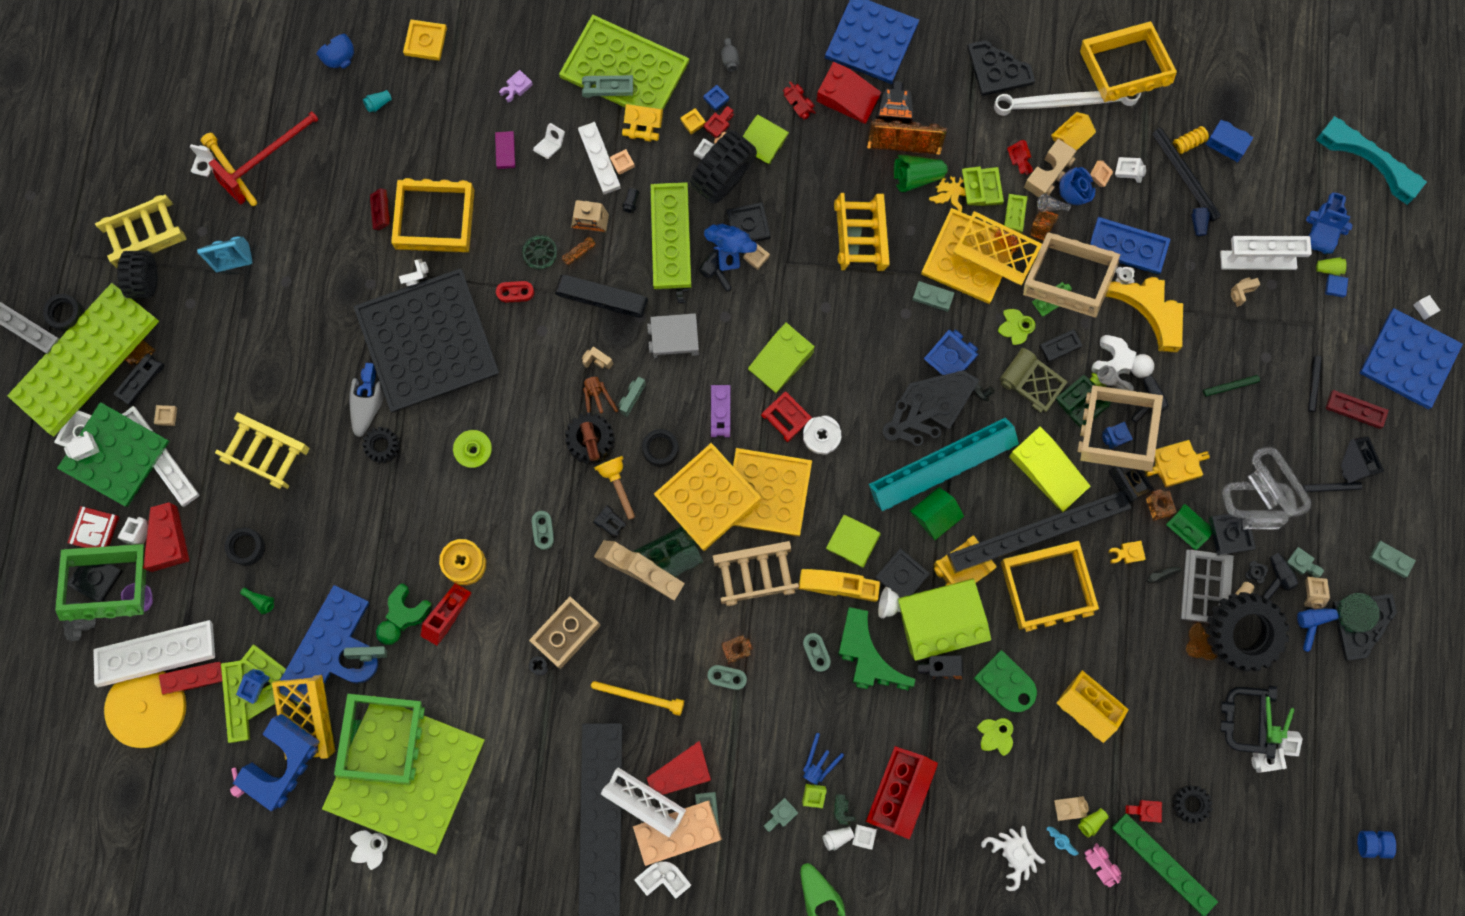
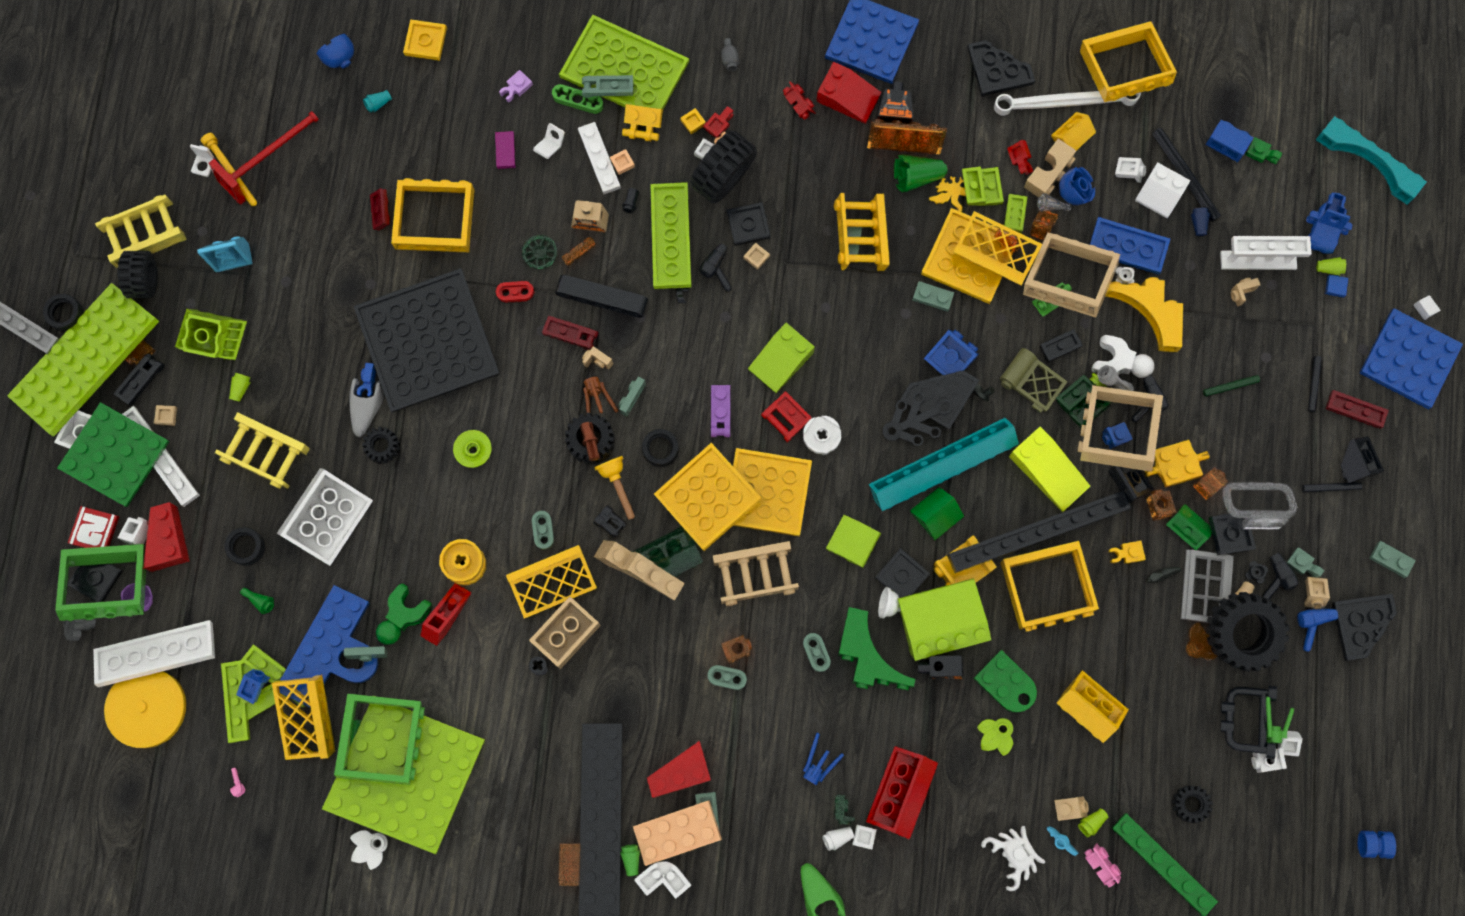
(81, 447): white brick -> none
(190, 678): red plate -> none
(210, 334): none -> lime slope
(238, 386): none -> lime cone
(298, 747): blue arch -> none
(325, 516): none -> white slope
(413, 278): white bracket -> none
(543, 566): none -> yellow fence
(569, 332): none -> dark red plate
(569, 865): none -> clear orange plate
(574, 92): none -> bright green beam
(630, 857): none -> bright green cone
(642, 806): white fence -> none
(673, 335): light grey panel -> none
(675, 706): yellow piece -> none
(716, 98): blue plate -> none
(729, 242): blue piece -> none
(765, 137): lime slope -> none
(782, 814): sand green plate -> none
(814, 796): lime plate -> none
(839, 583): yellow slope -> none
(1013, 326): lime plate -> none
(1101, 173): light nougat plate -> none
(1147, 810): red plate -> none
(1162, 190): none -> white slope
(1191, 140): yellow piece -> none
(1211, 483): none -> clear orange brick
(1260, 150): none -> green plate
(1269, 489): clear bar -> none
(1358, 612): clear green tile -> none

